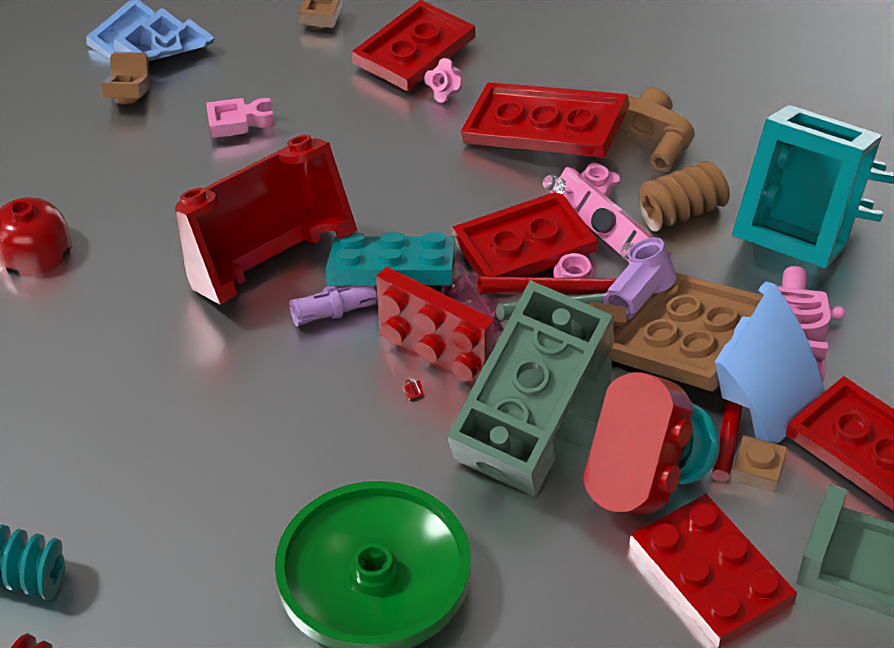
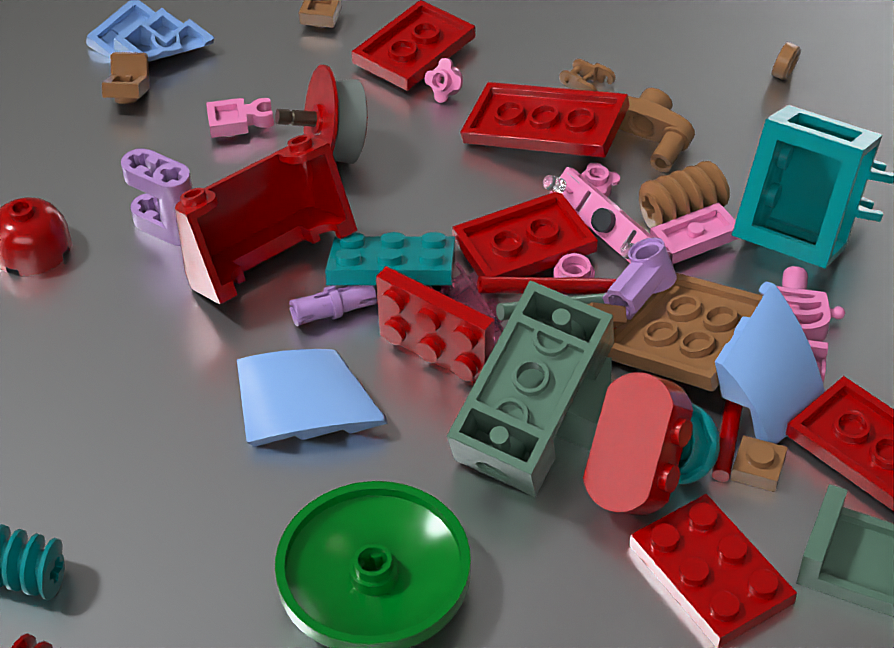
(163, 185): none -> lavender connector
(302, 396): none -> light blue slope
(332, 113): none -> piece
(413, 390): red piece -> none
(588, 72): none -> medium nougat piece
(696, 232): none -> bright pink plate
(786, 61): none -> medium nougat tile

